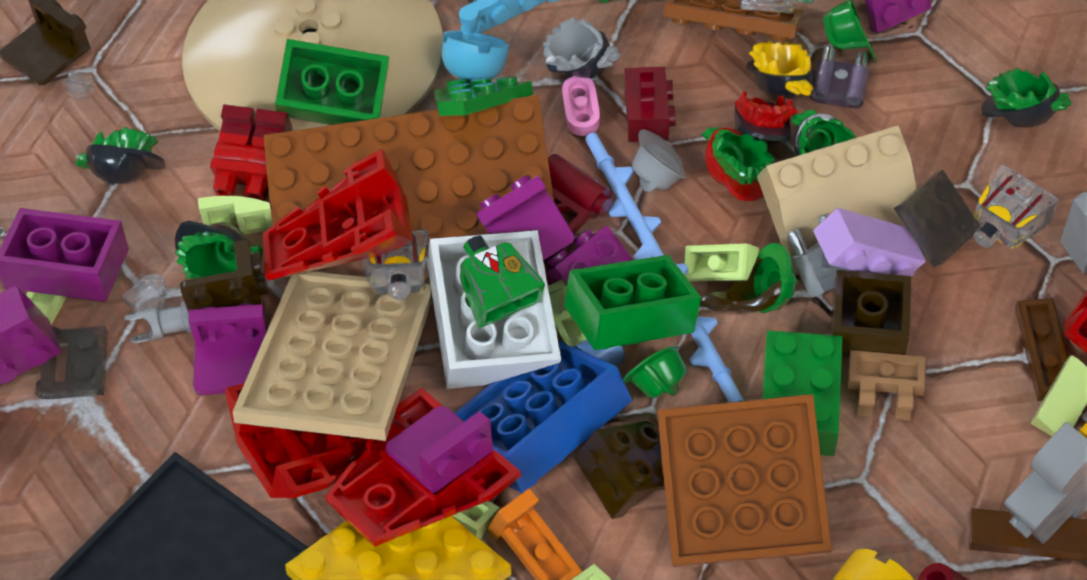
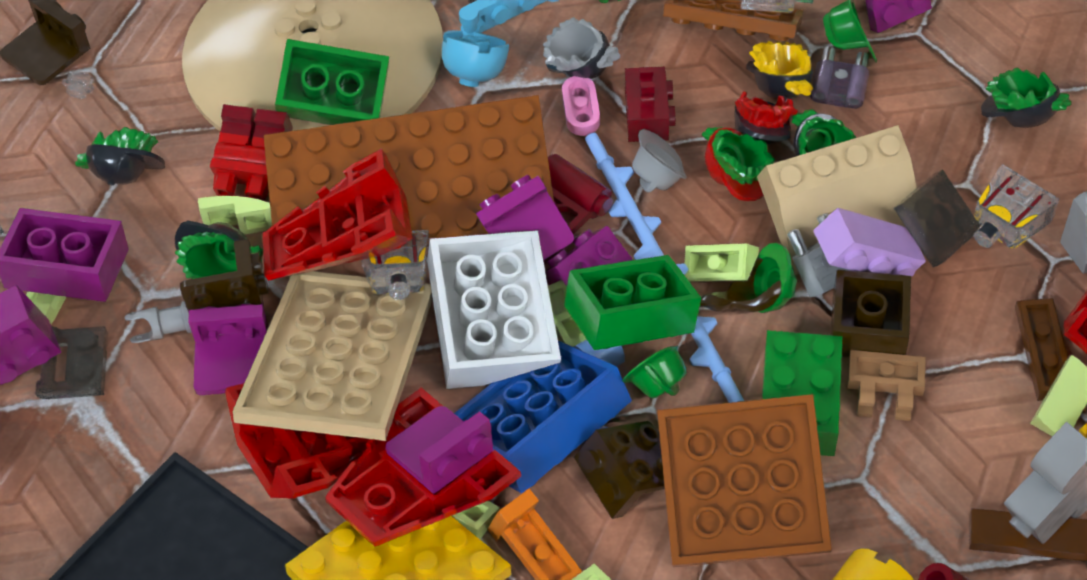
(147, 293): clear tile -> none
(481, 94): green plate -> none
(497, 281): green torso -> none

